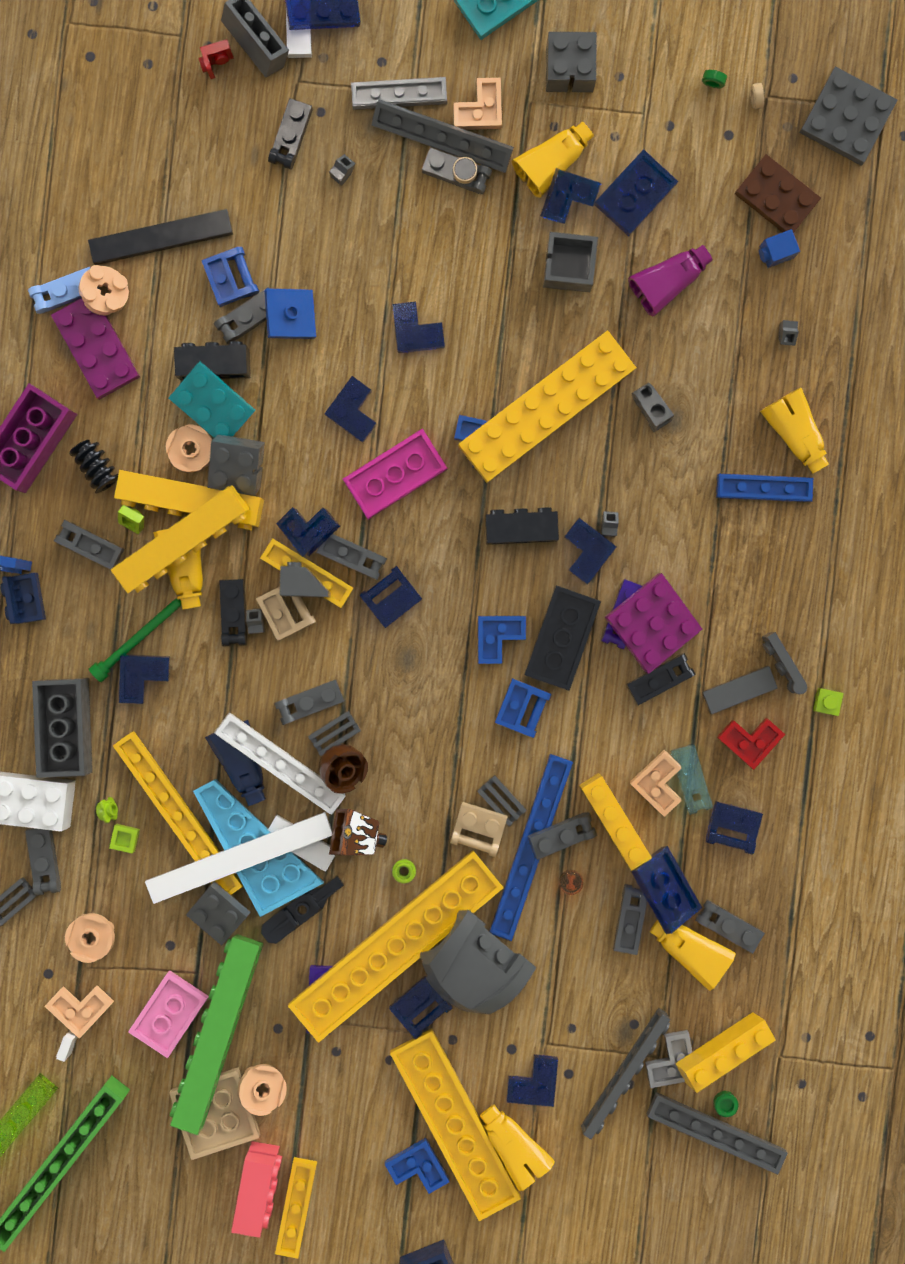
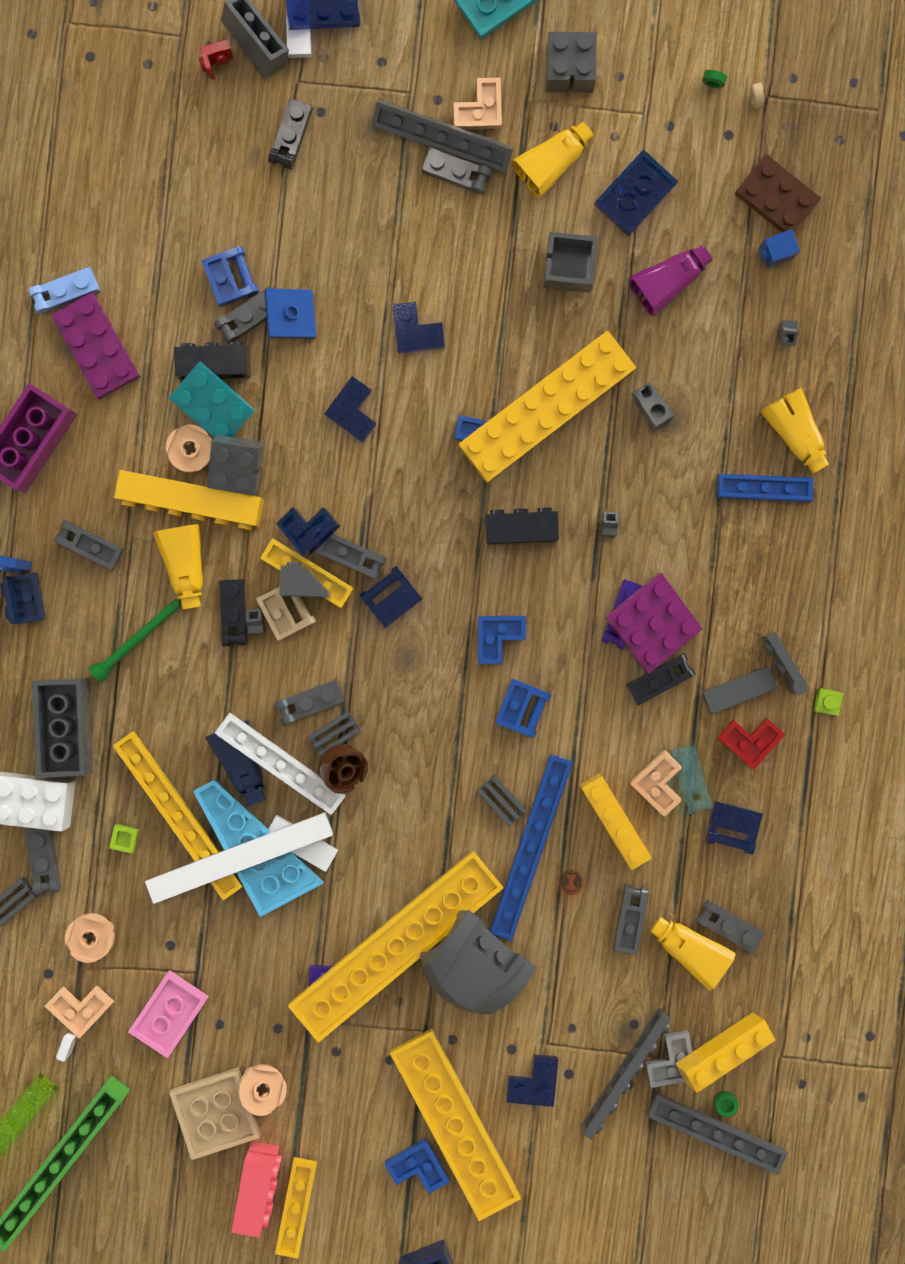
(93, 465): black piece -> none
(100, 277): light nougat plate -> none
(107, 810): lime plate -> none
(131, 519): lime plate -> none
(137, 669): clear blue plate -> none
(160, 237): black tile -> none
(180, 539): yellow brick -> none
(216, 1035): bright green brick -> none
(218, 913): dark grey plate -> none
(289, 917): black piece -> none
(342, 169): dark grey piece -> none
(355, 834): torso -> none
(395, 474): dark pink tile -> none
(399, 92): light grey tile -> none
(400, 877): lime plate -> none
(416, 1001): clear blue plate -> none
(465, 170): flat silver tile -> none
(481, 822): tan plate -> none
(518, 1152): yellow piece -> none
(561, 835): dark grey plate -> none
(562, 638): black plate -> none
(564, 189): clear blue plate -> none
(594, 550): clear blue plate -> none
(666, 890): clear blue plate -> none
(848, 116): dark grey plate -> none

